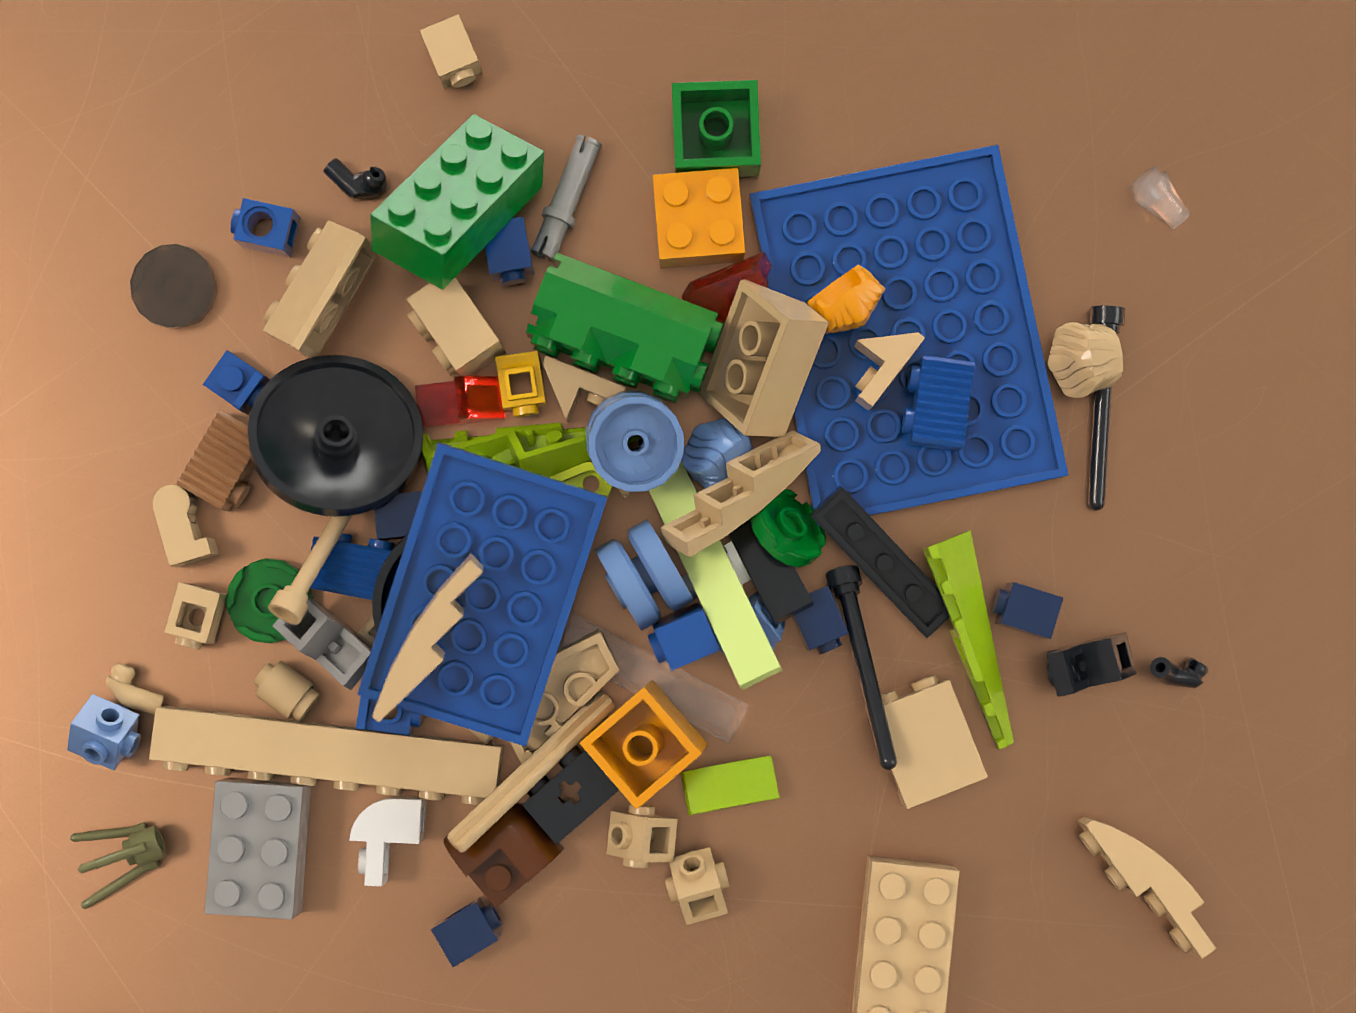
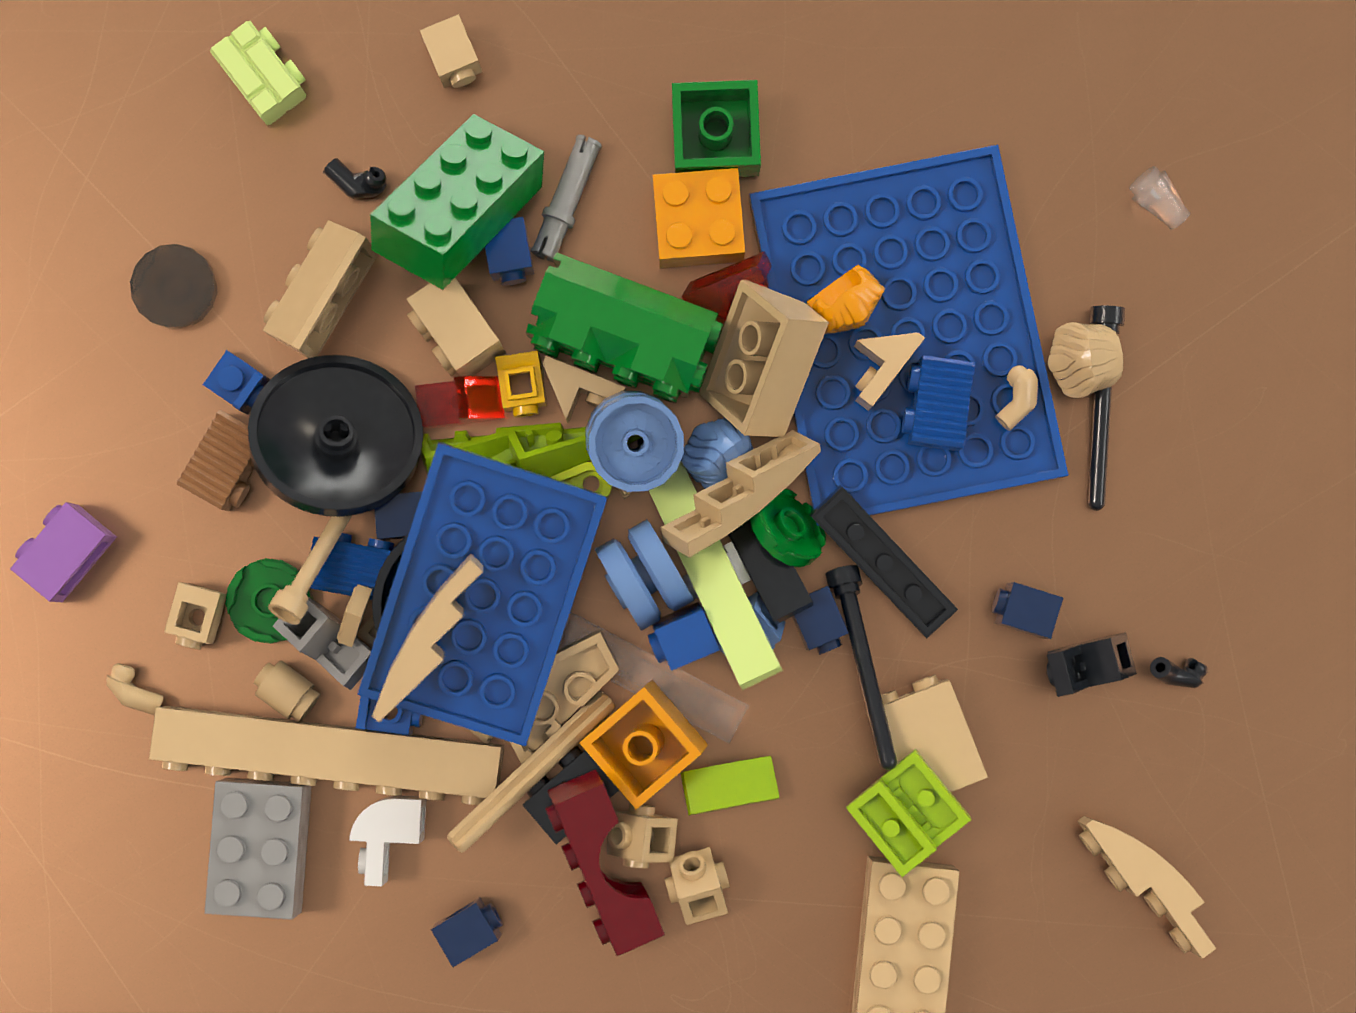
(62, 551): none -> medium lavender brick
(104, 732): medium blue brick -> none
(142, 848): olive plant -> none
(179, 528): tan leg -> none
(258, 72): none -> yellowish green brick
(280, 238): blue brick -> none
(354, 615): none -> tan tile
(506, 855): reddish brown brick -> none
(587, 817): none -> dark red arch
(908, 813): none -> lime slope
(959, 583): lime wedge -> none
(1024, 397): none -> tan arm

